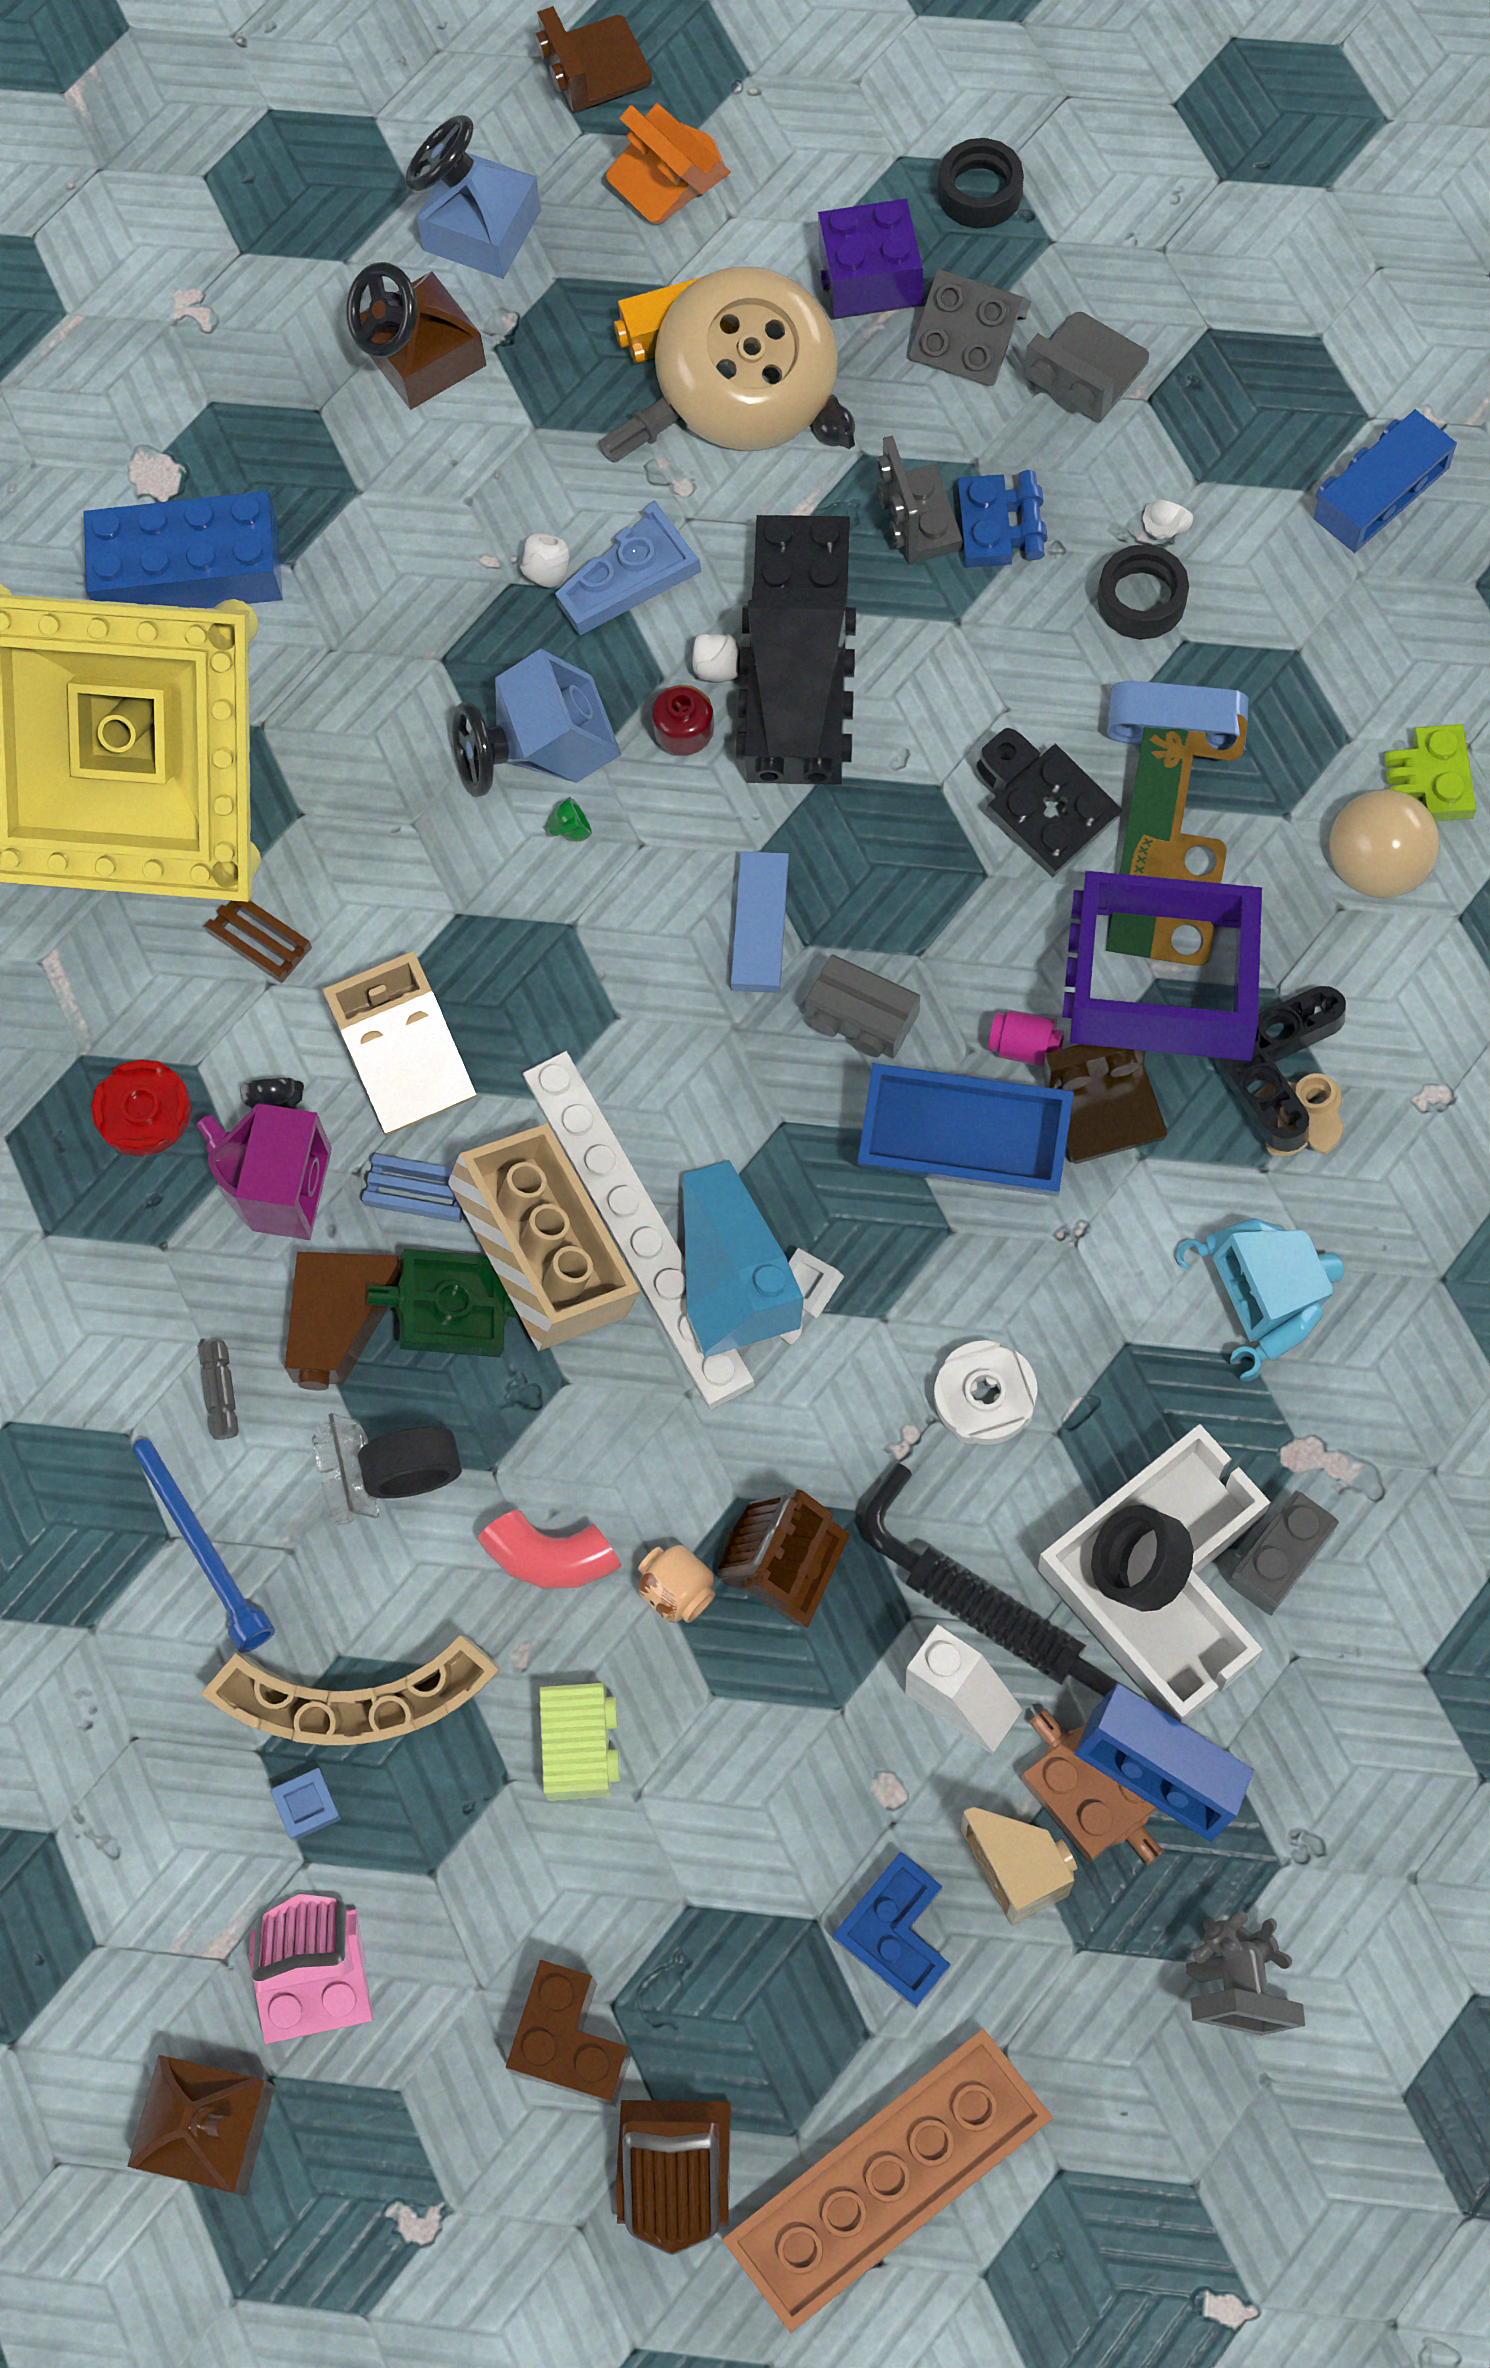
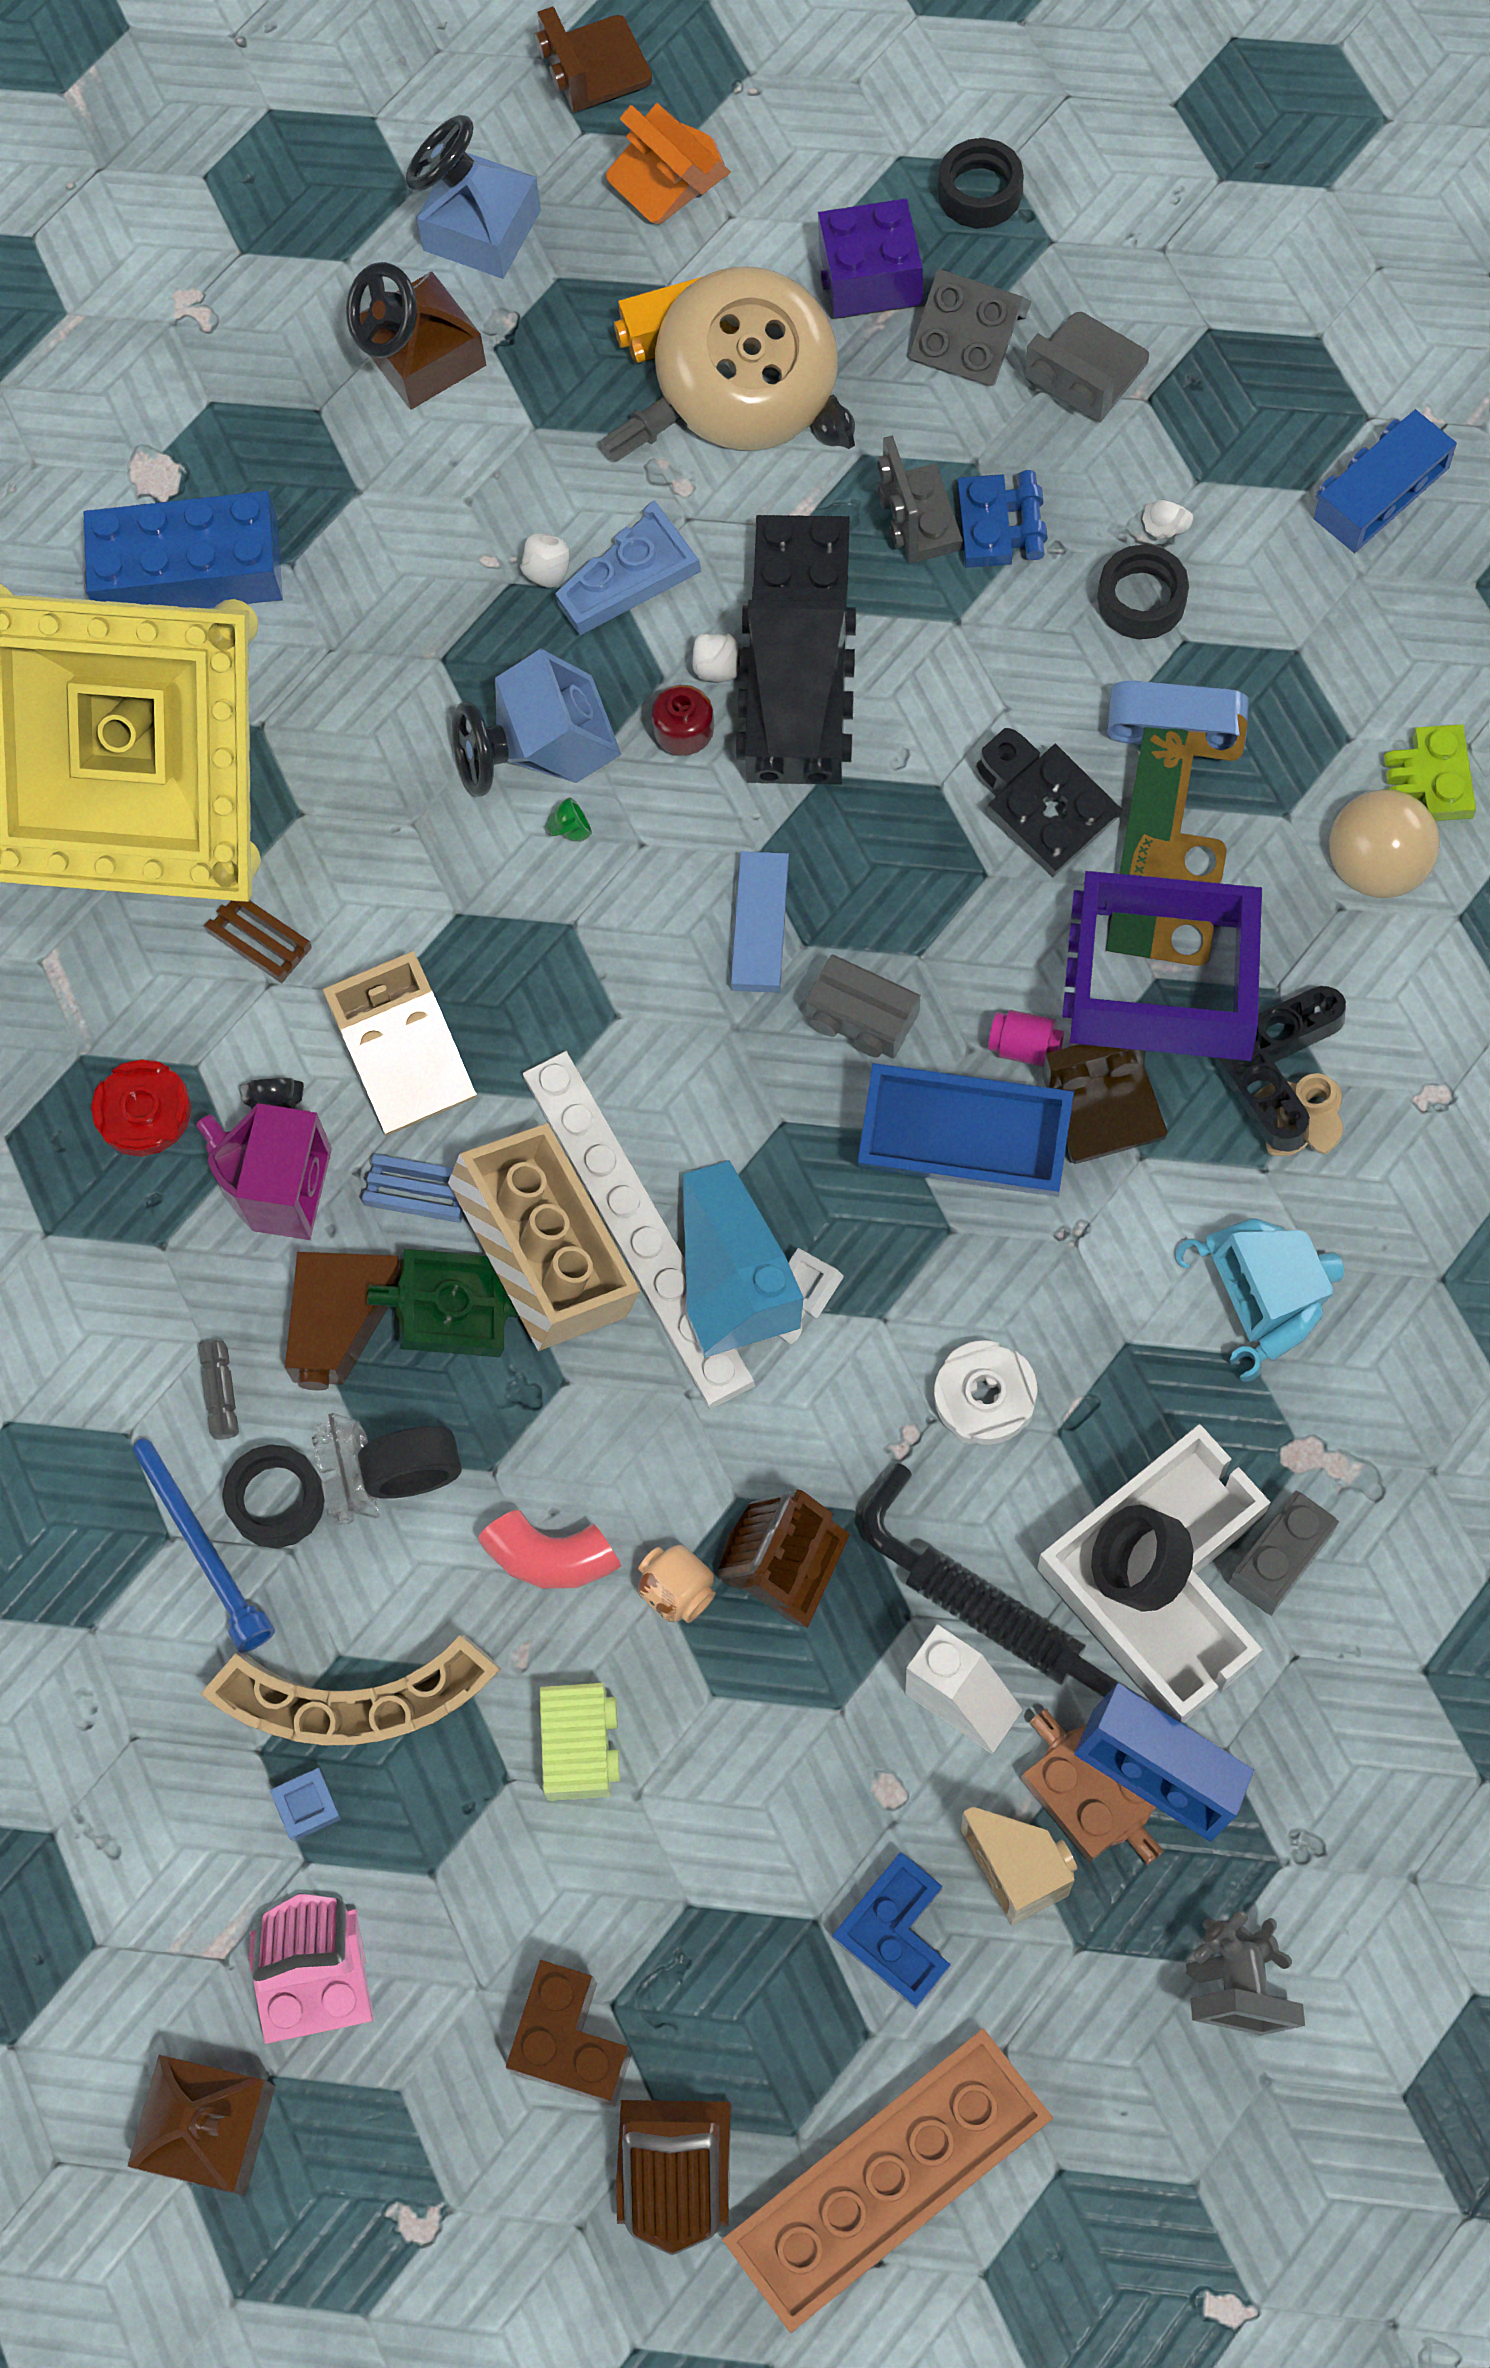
(250, 1466): none -> black tyre

